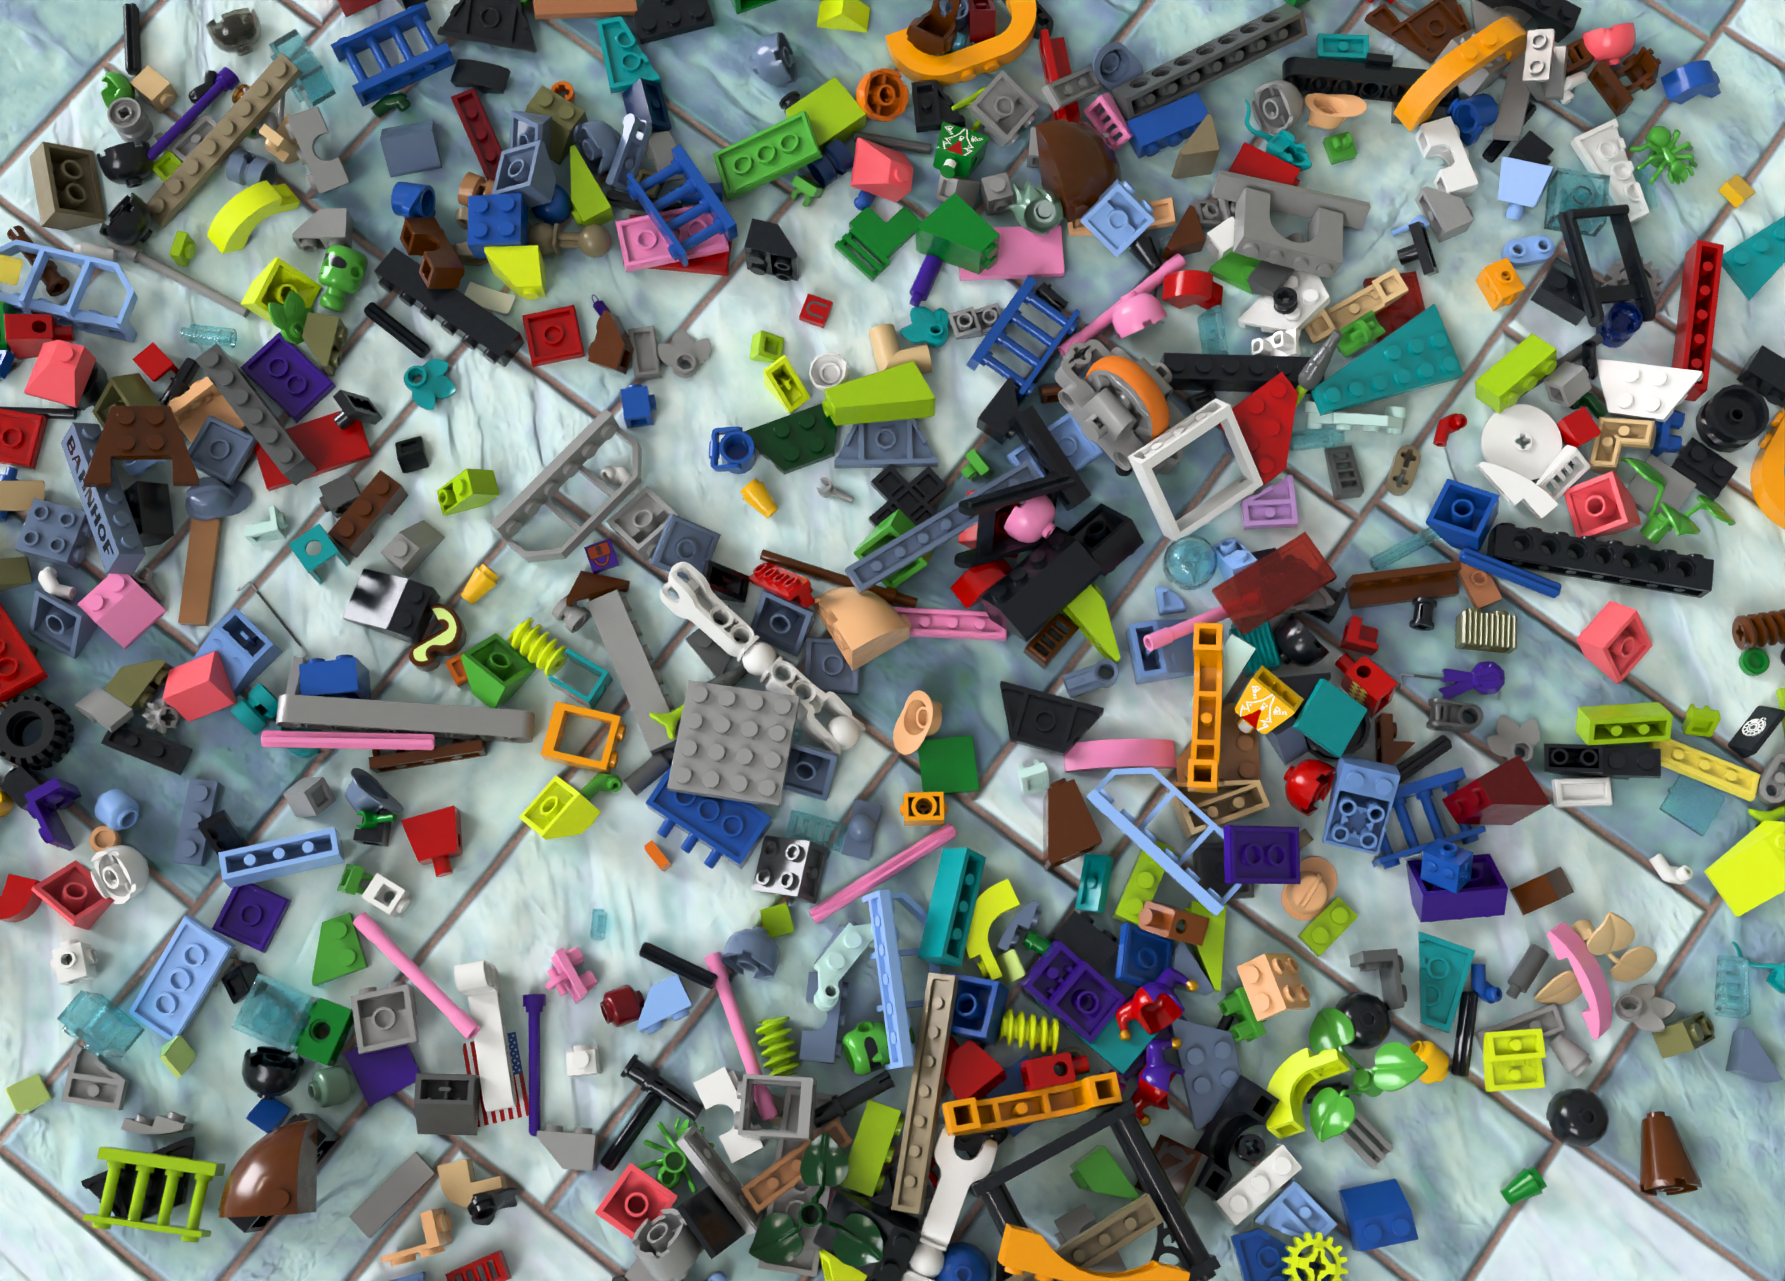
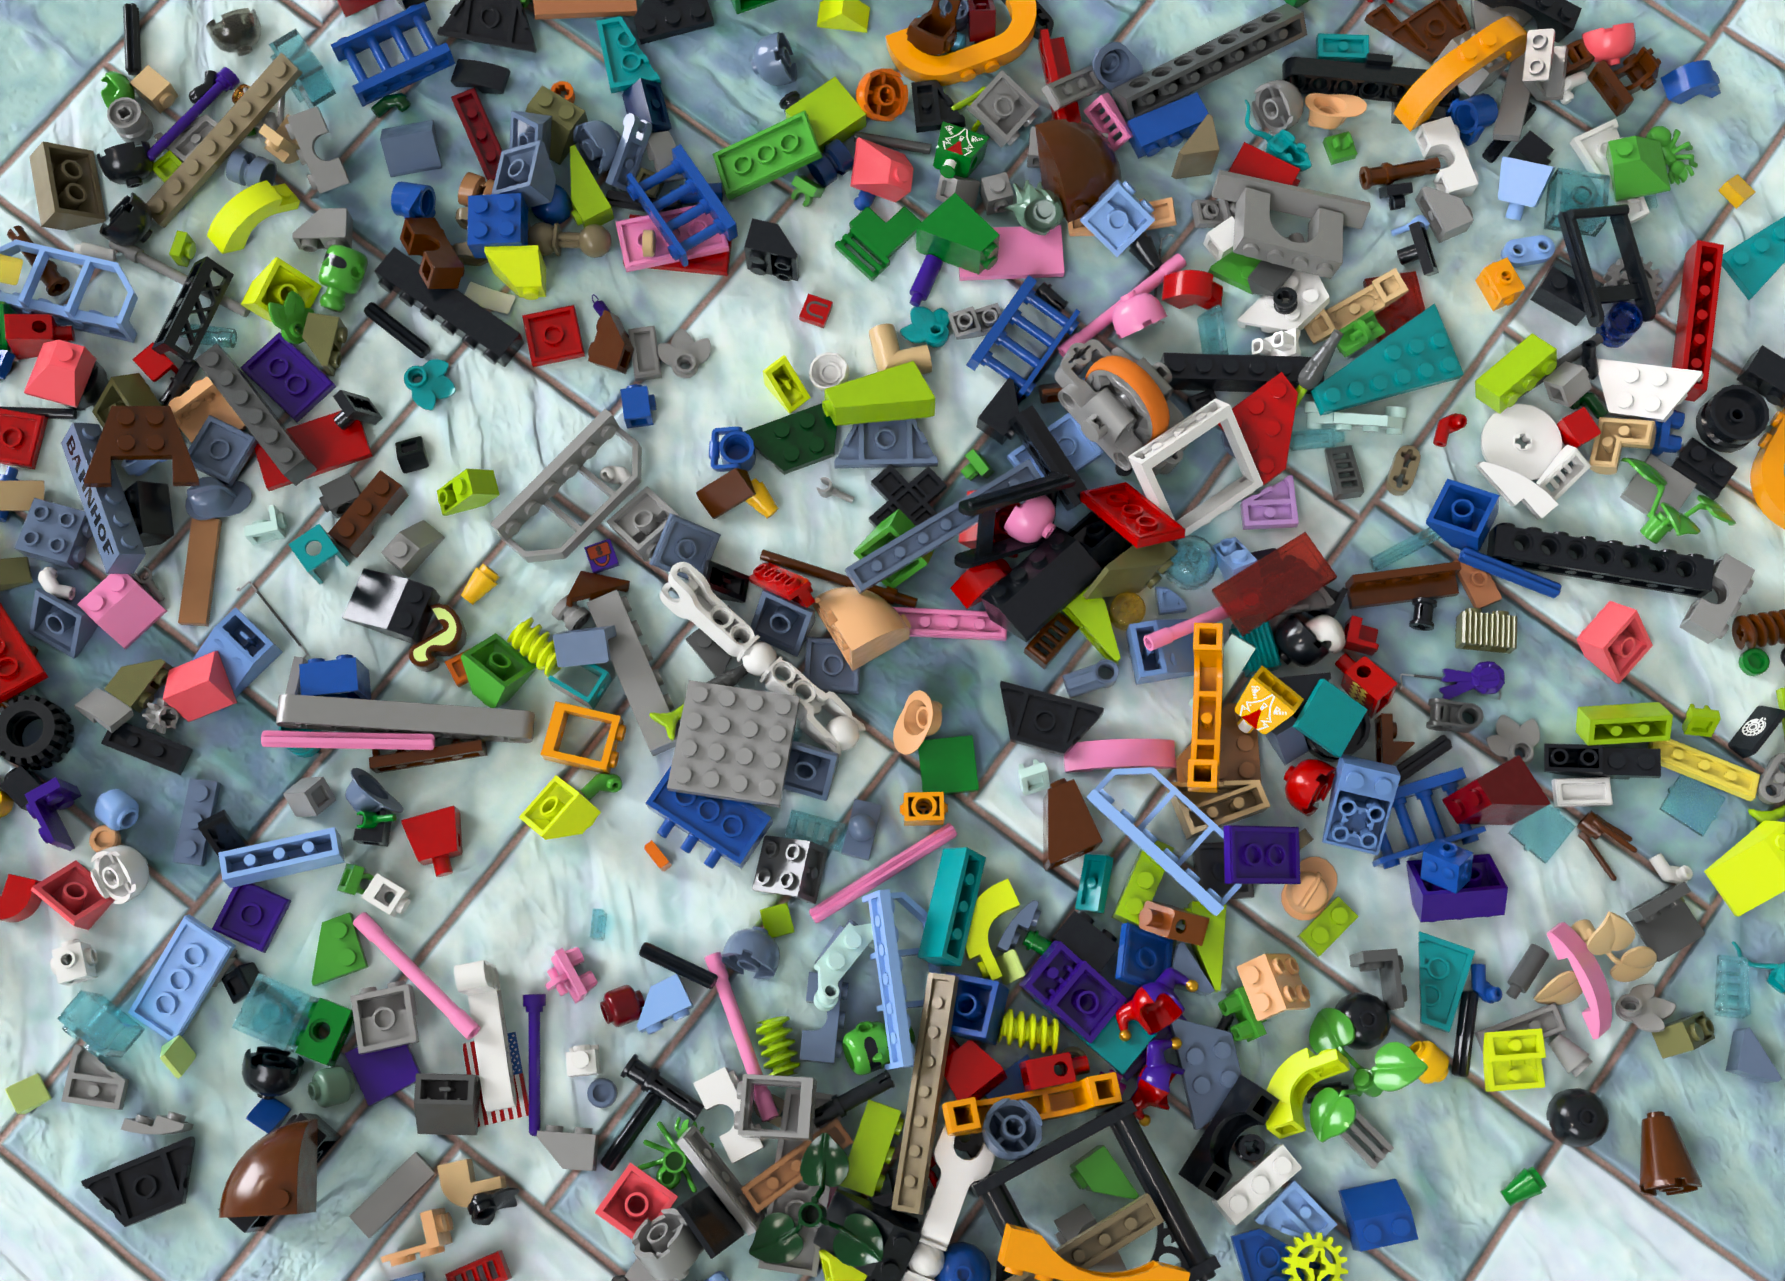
(145, 1164): lime fence -> none
(184, 307): none -> black fence
(247, 713): teal wheel -> none
(583, 646): none -> sand blue panel
(602, 1093): none -> sand blue tile
(648, 243): none -> tan tile
(649, 772): dark grey cylinder -> none
(726, 492): none -> reddish brown slope
(766, 347): lime slope -> none
(1012, 1129): none -> sand blue cylinder
(1120, 608): none -> clear yellow head
(1132, 515): none -> red tile
(1133, 571): none -> olive slope
(1180, 1164): tile -> none
(1187, 237): reddish brown slope -> none
(1329, 630): none -> white hair
(1388, 173): none -> reddish brown pin
(1396, 194): none -> black tile
(1542, 832): none -> clear light blue piece
(1542, 891): reddish brown slope -> none
(1594, 826): none -> reddish brown plant
(1601, 506): coral slope -> none
(1636, 167): none -> bright green slope
(1666, 922): none -> dark grey bracket
(1729, 581): none -> light grey arch

